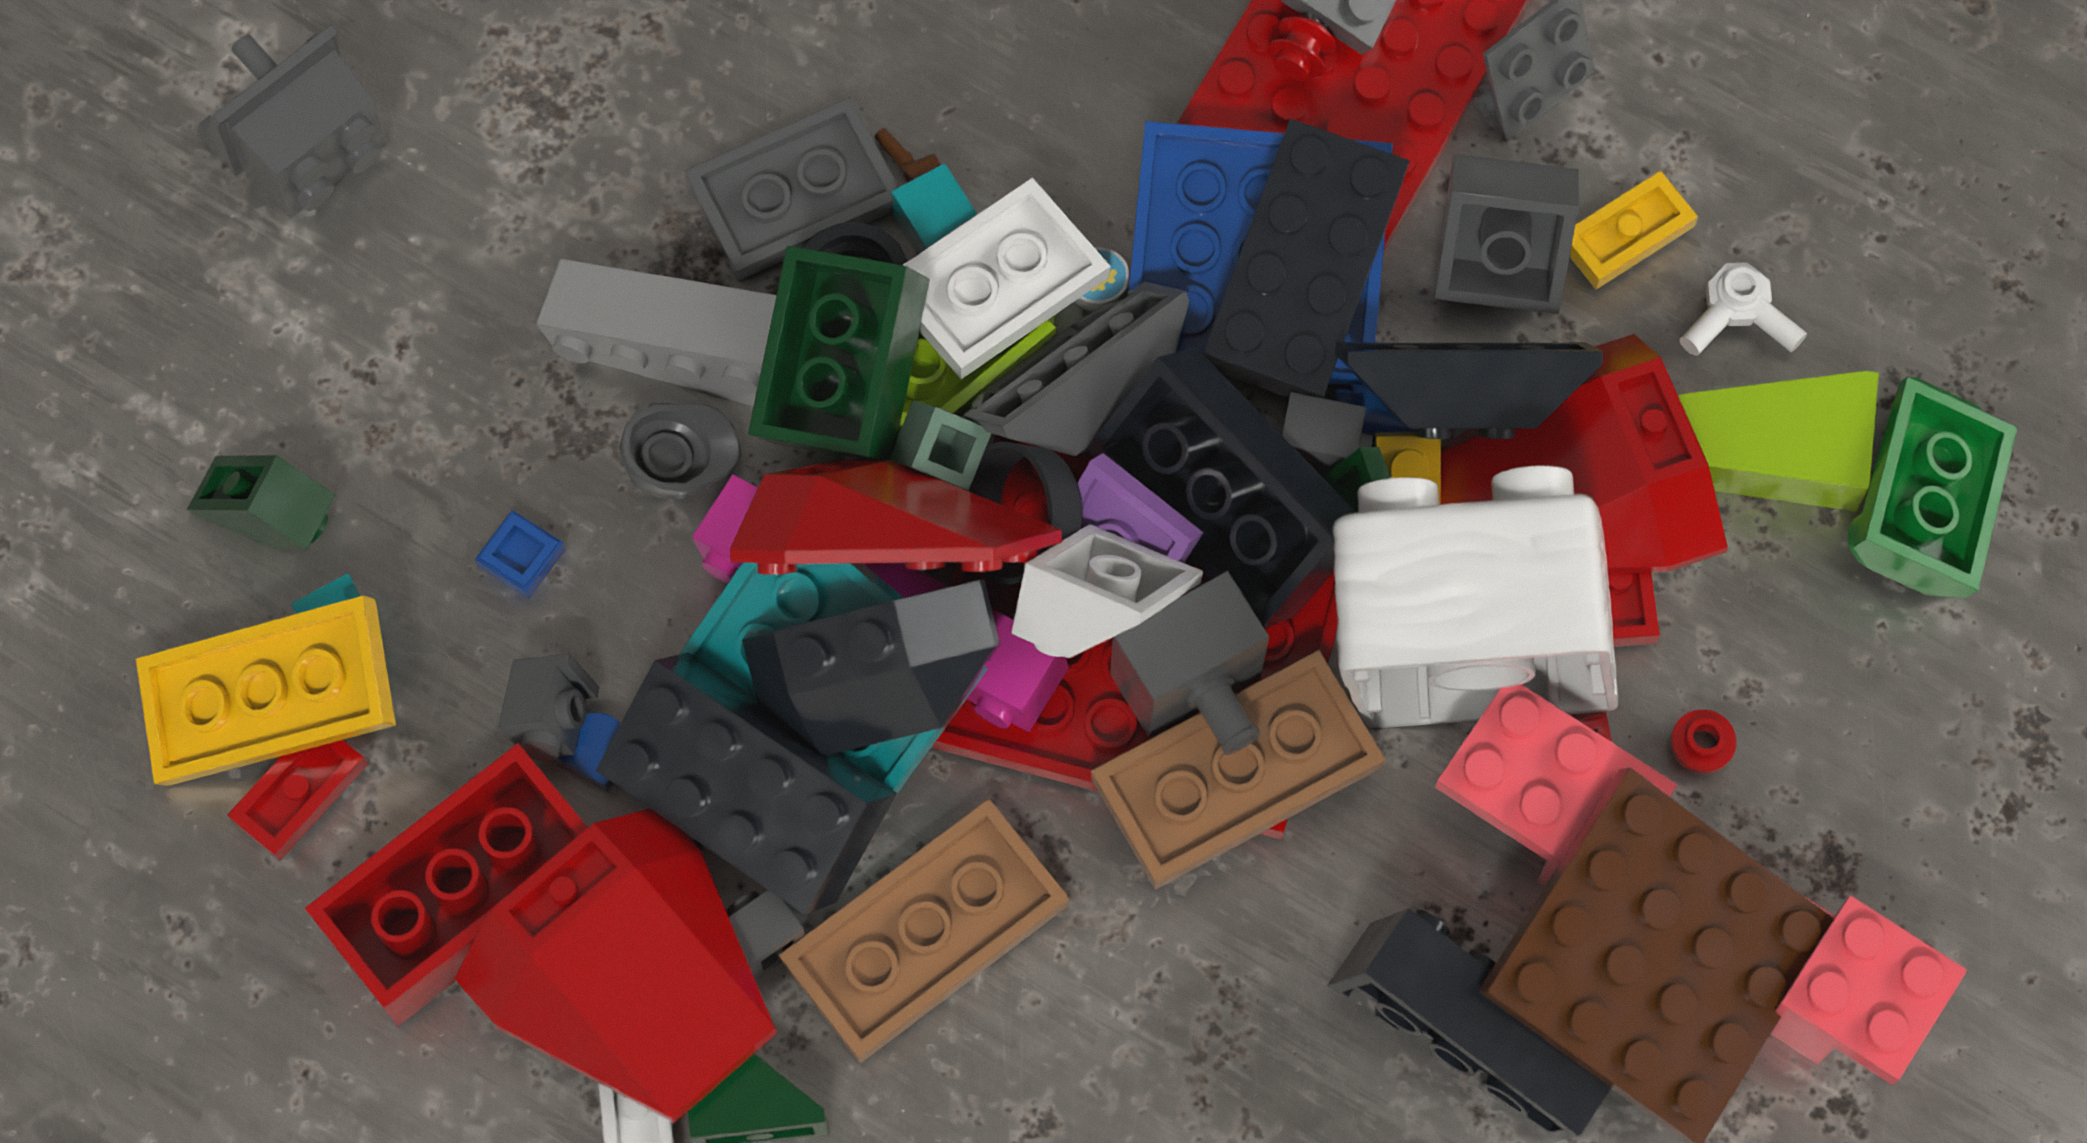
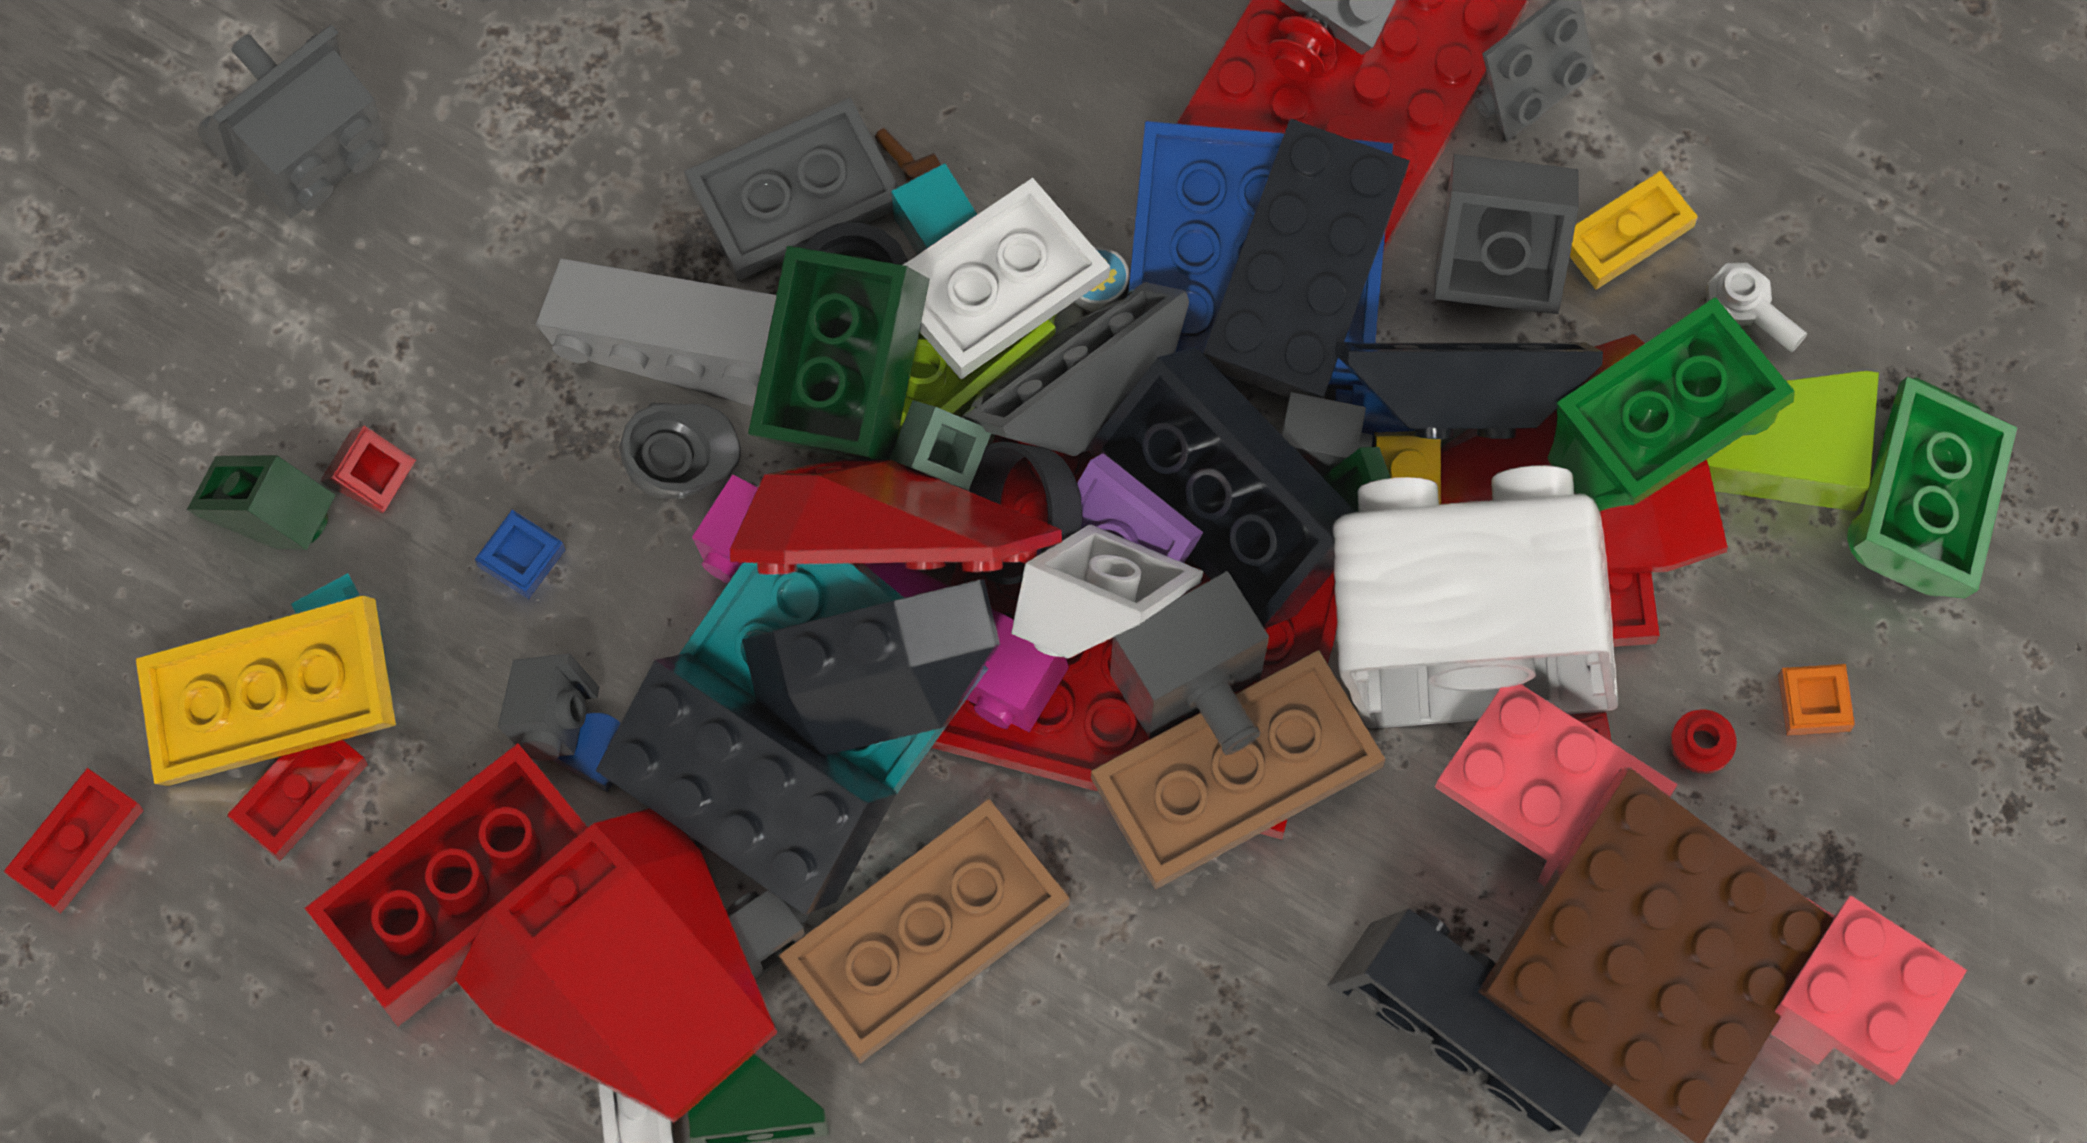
(73, 840): none -> red plate
(368, 469): none -> red slope
(1666, 408): none -> green slope
(1816, 699): none -> orange tile

